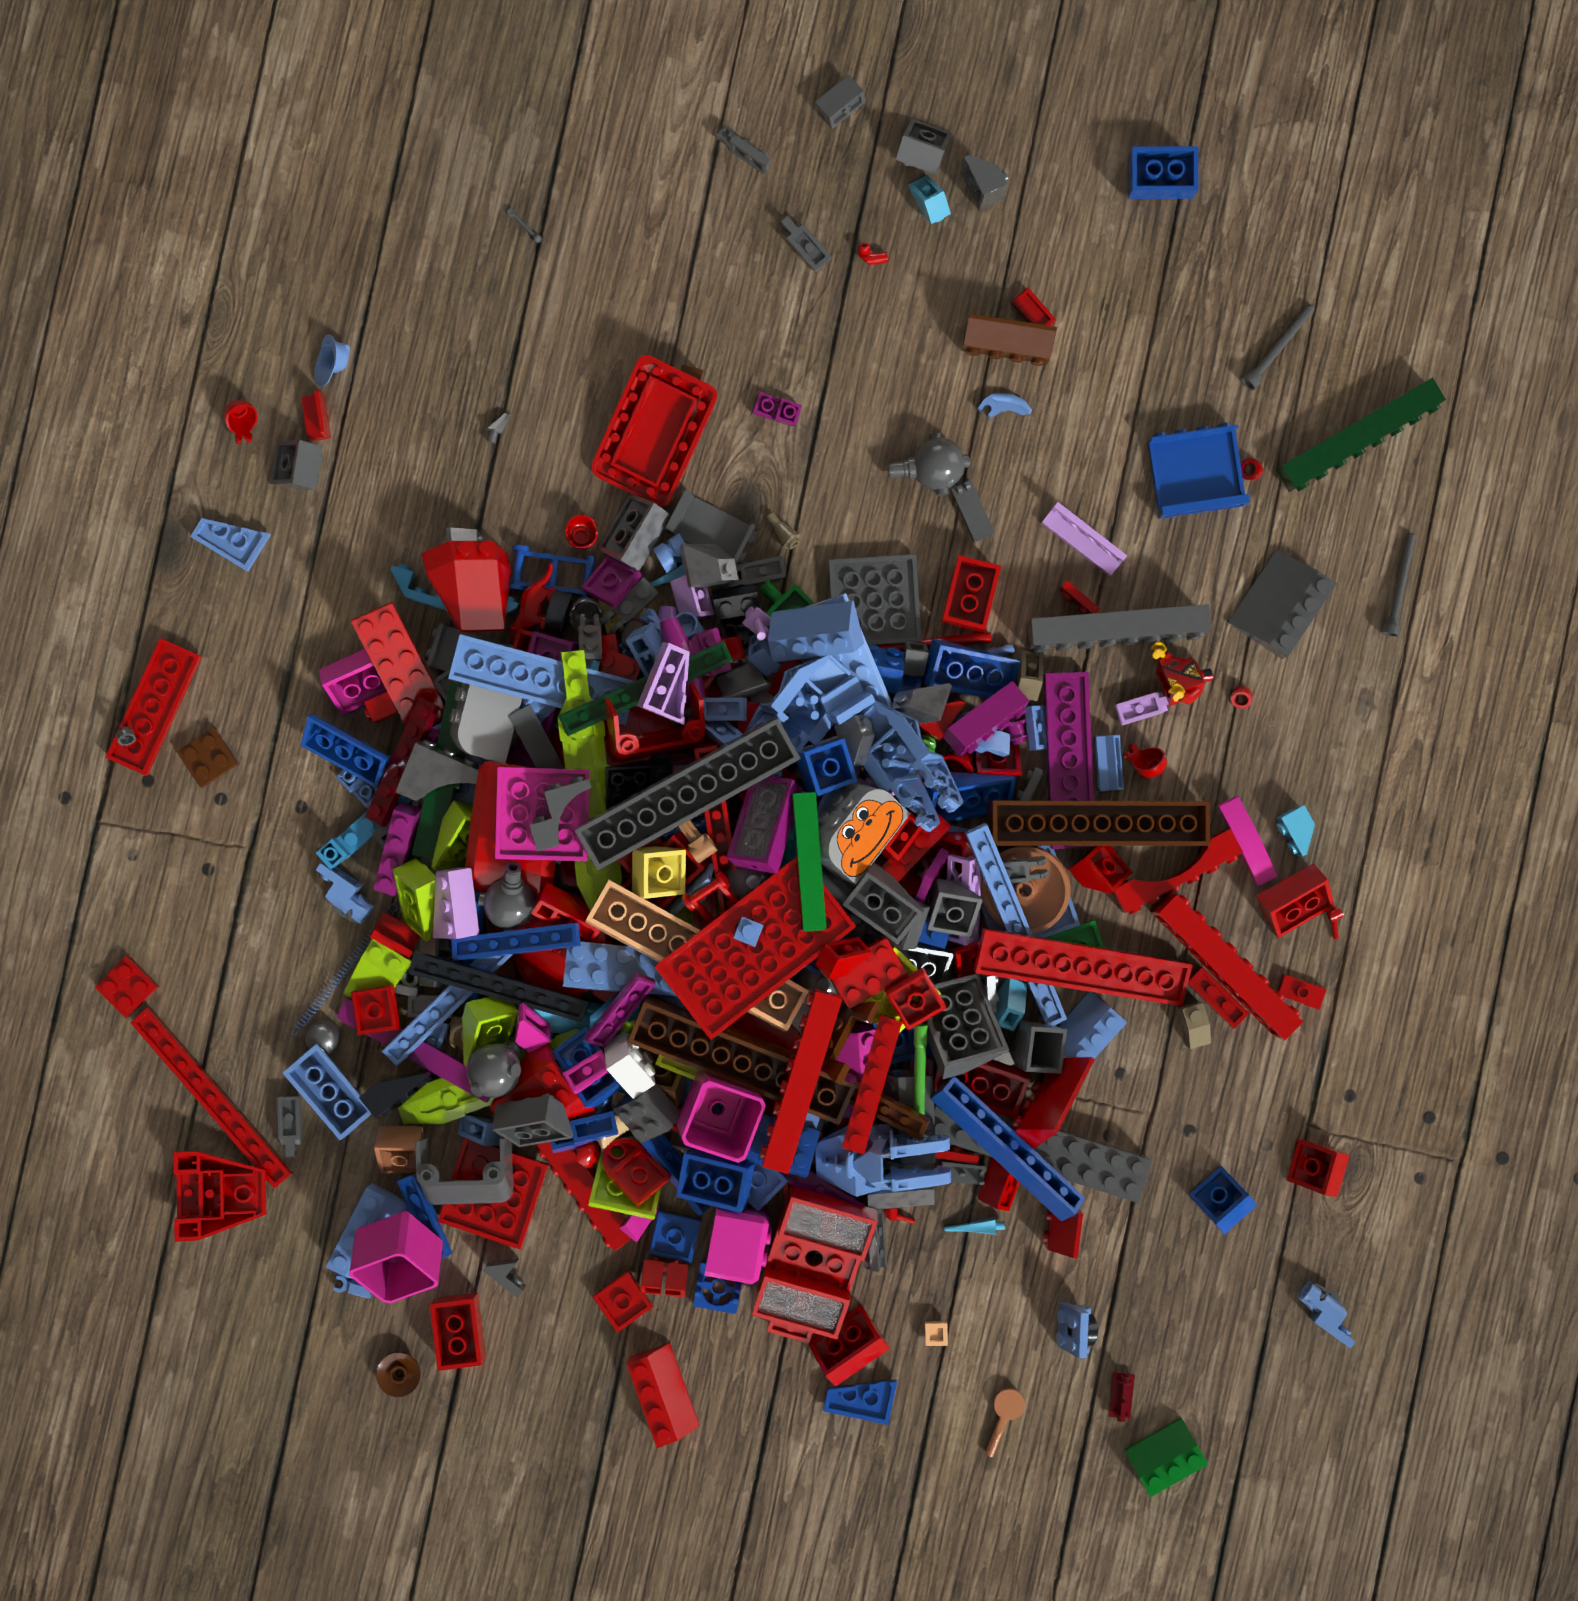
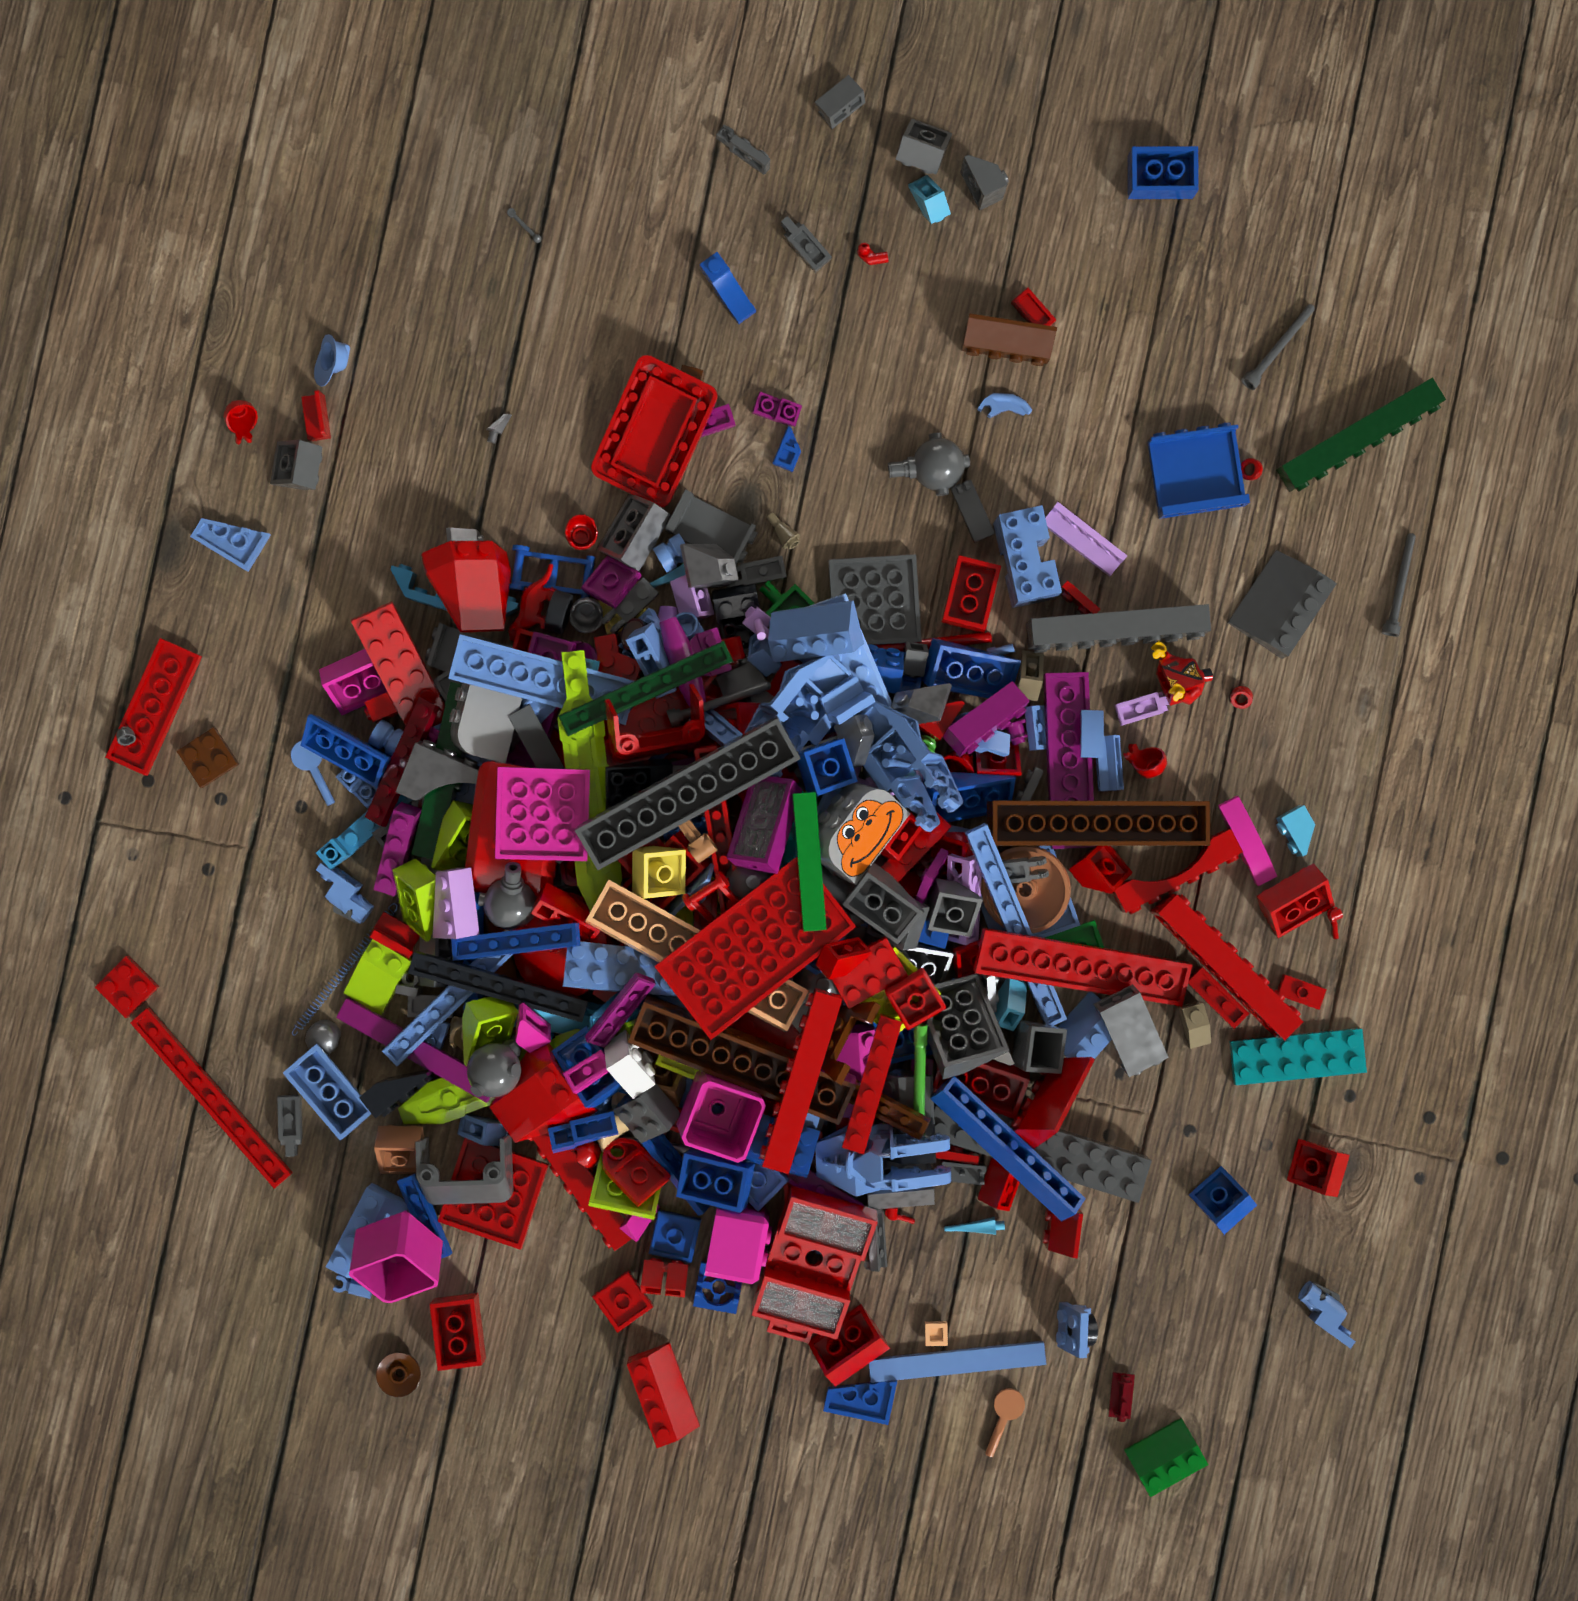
(215, 1194): red wedge -> none
(310, 761): none -> medium blue piece
(375, 1010): red plate -> none
(385, 737): none -> medium blue wheel
(500, 1272): dark grey slope -> none
(532, 1121): dark grey slope -> none
(558, 796): dark grey arch -> none
(590, 638): dark grey hinge -> none
(667, 684): lavender wedge -> none
(719, 420): none -> magenta plate
(725, 709): medium blue plate -> none
(727, 288): none -> blue slope
(748, 931): medium blue plate -> none
(788, 451): none -> blue tile
(957, 1361): none -> medium blue tile
(1018, 539): none -> medium blue piece
(1092, 733): none -> medium blue slope
(1131, 1030): none -> panel
(1298, 1056): none -> teal plate

